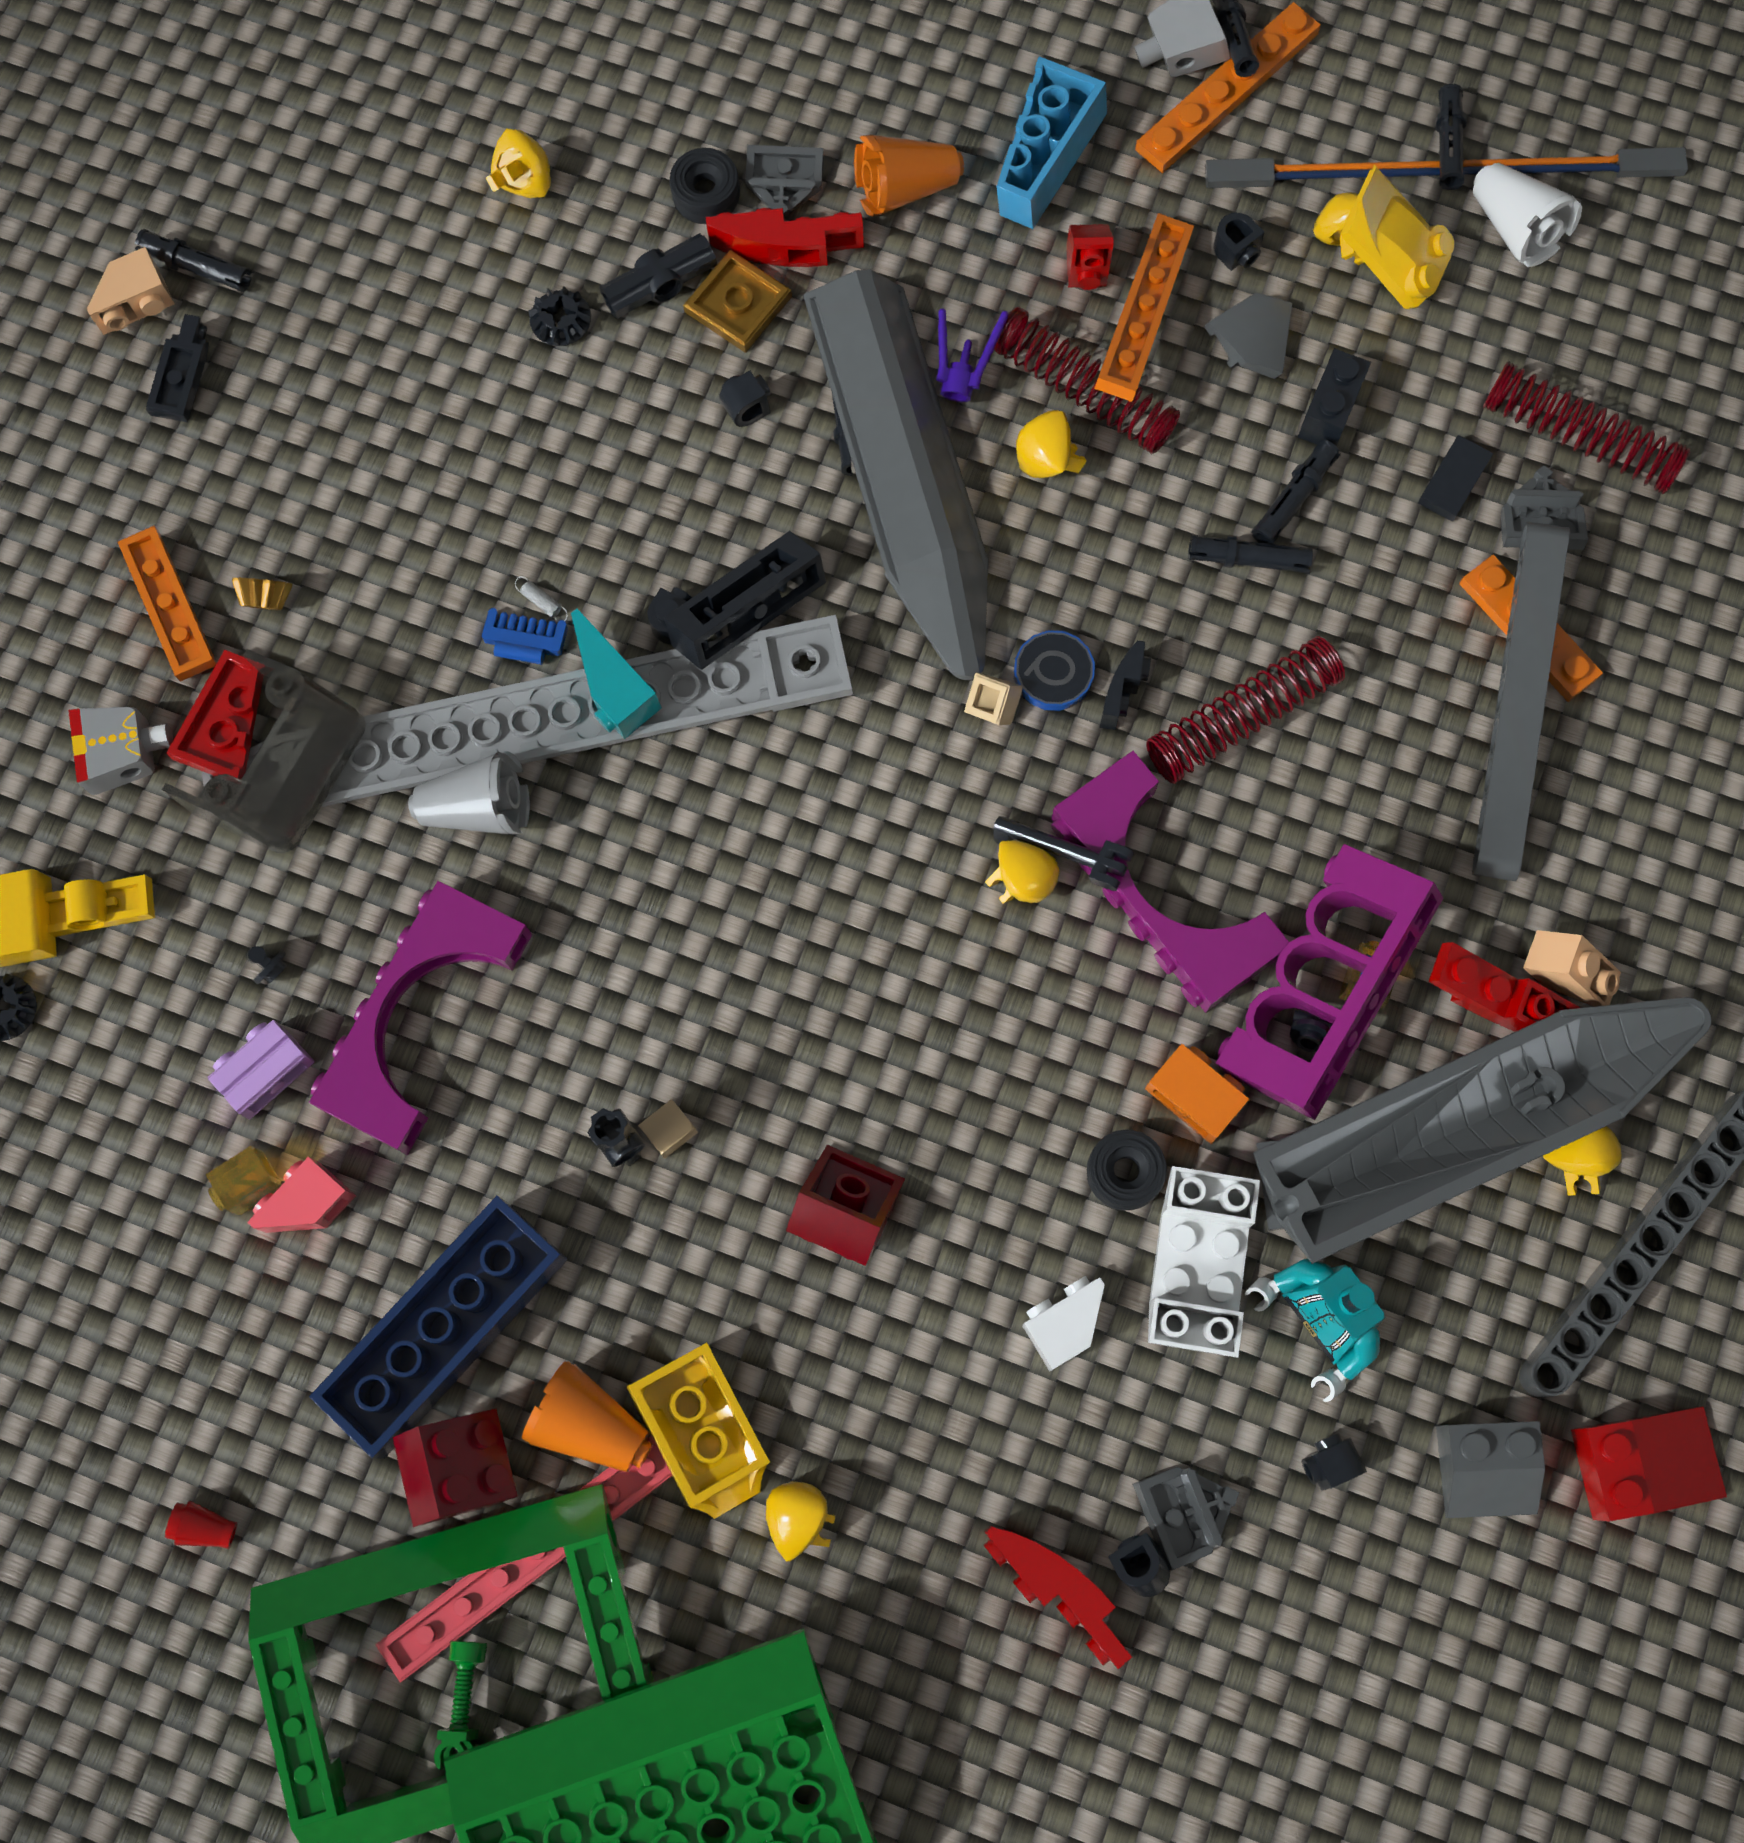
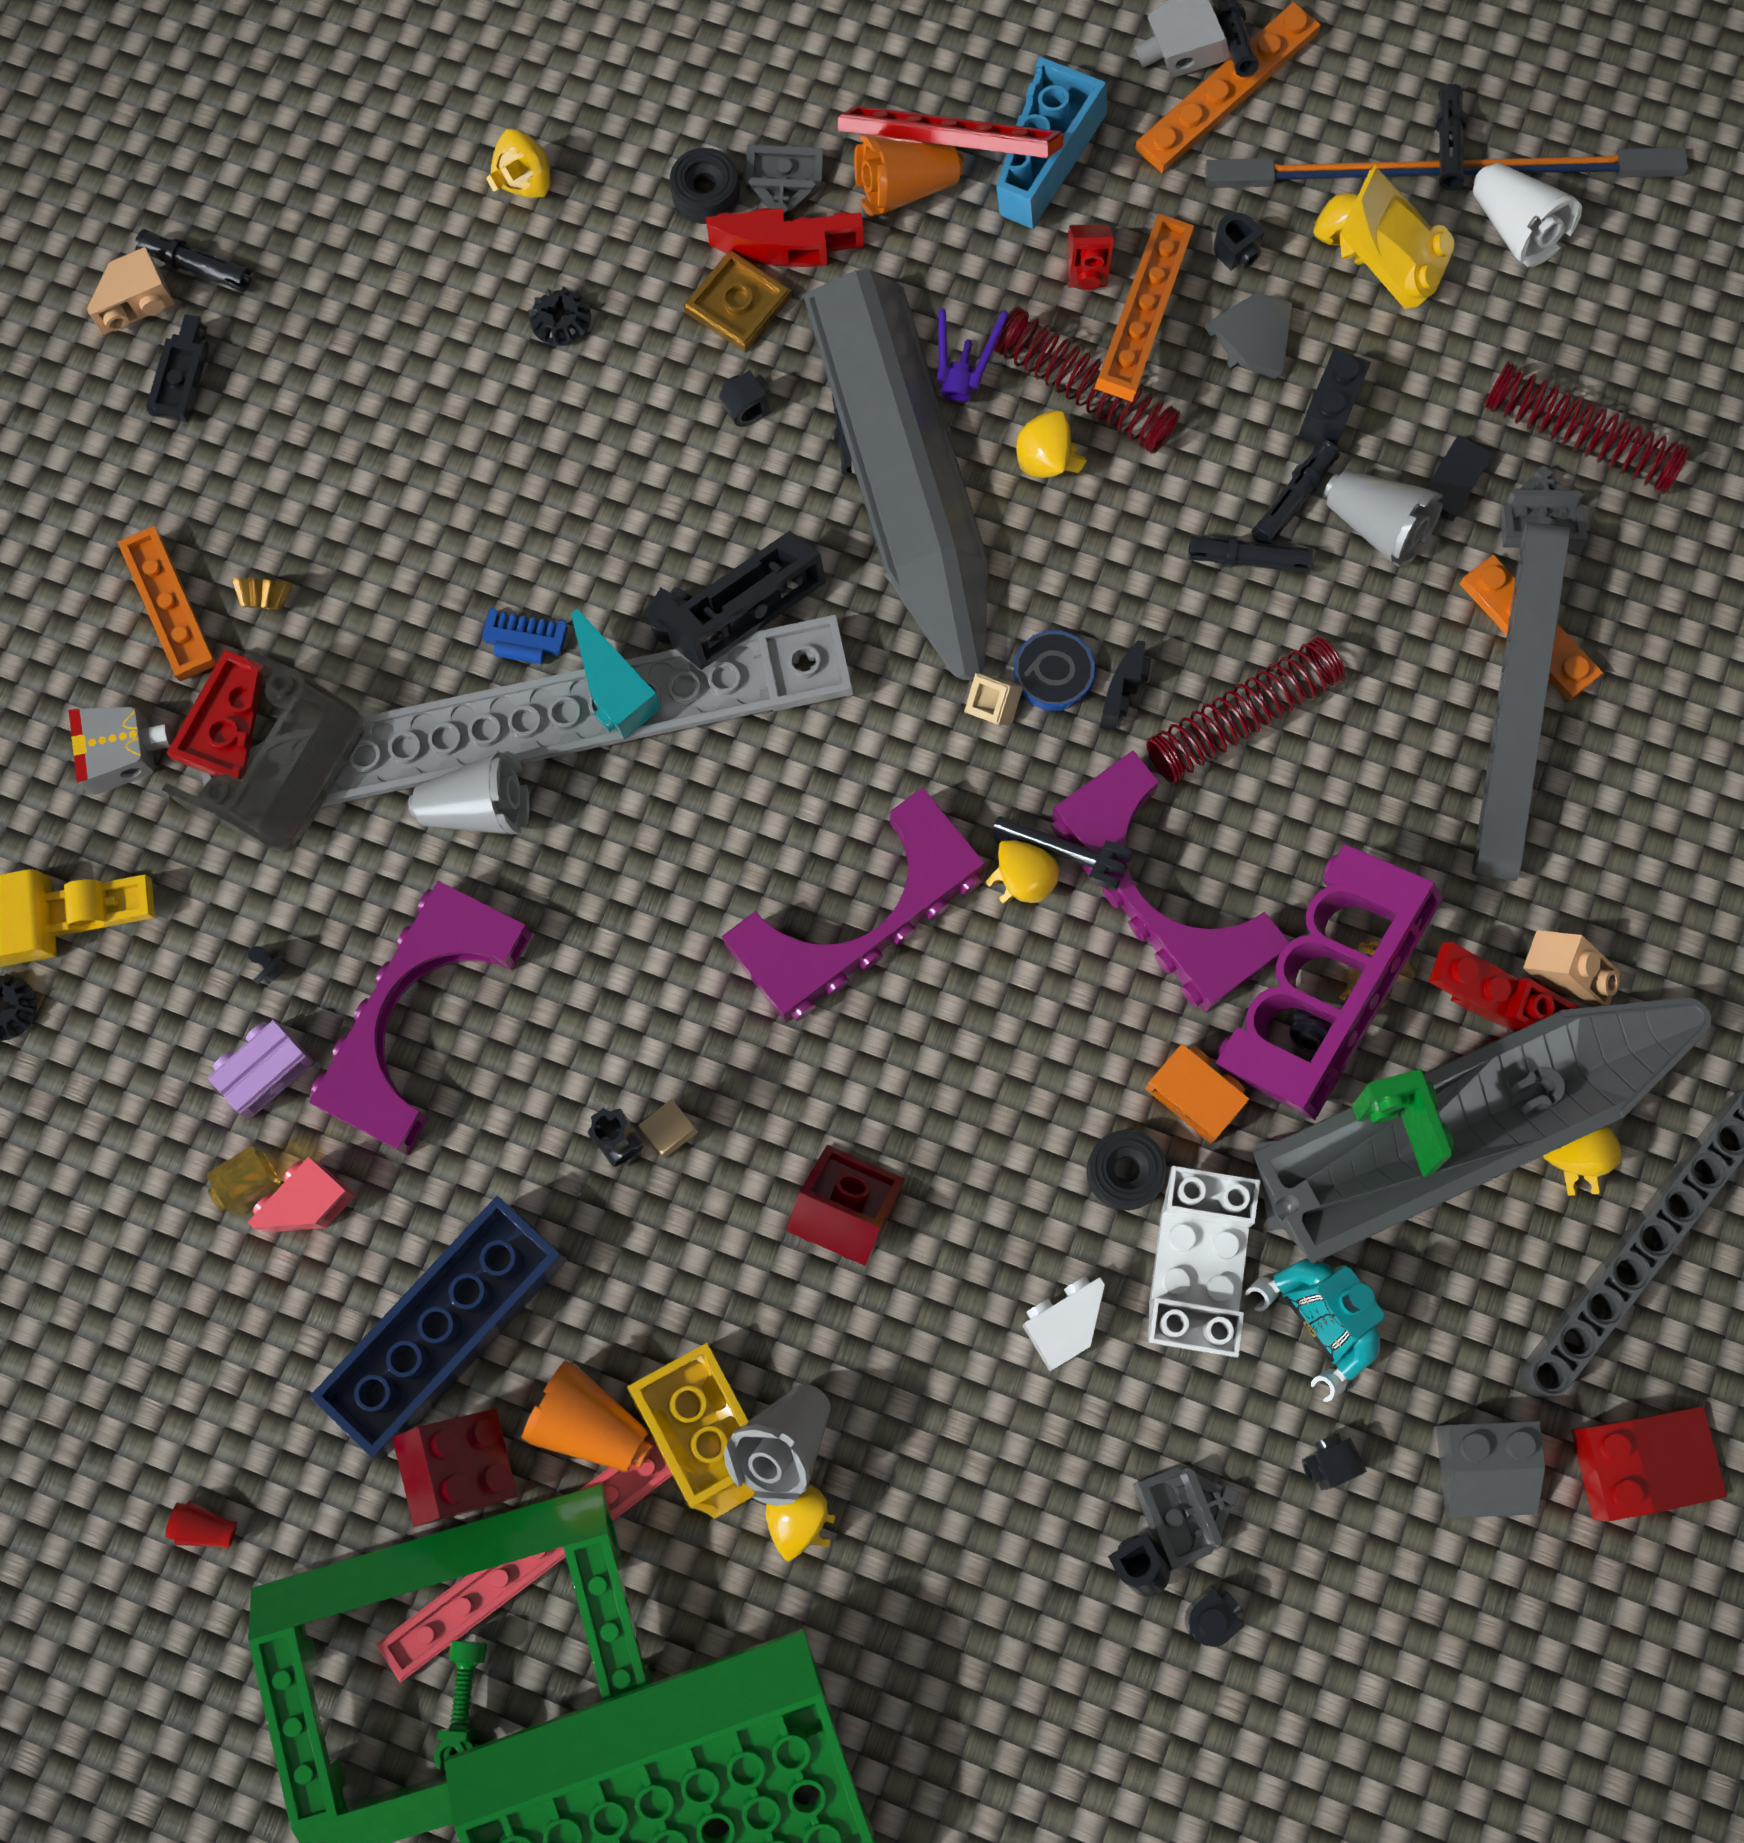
(540, 599): white piece -> none
(658, 275): black piece -> none
(780, 1446): none -> light grey cone
(799, 972): none -> magenta arch
(951, 131): none -> red tile
(1047, 1575): red slope -> none
(1213, 1618): none -> black plate
(1385, 512): none -> light grey cone
(1416, 1104): none -> green bracket

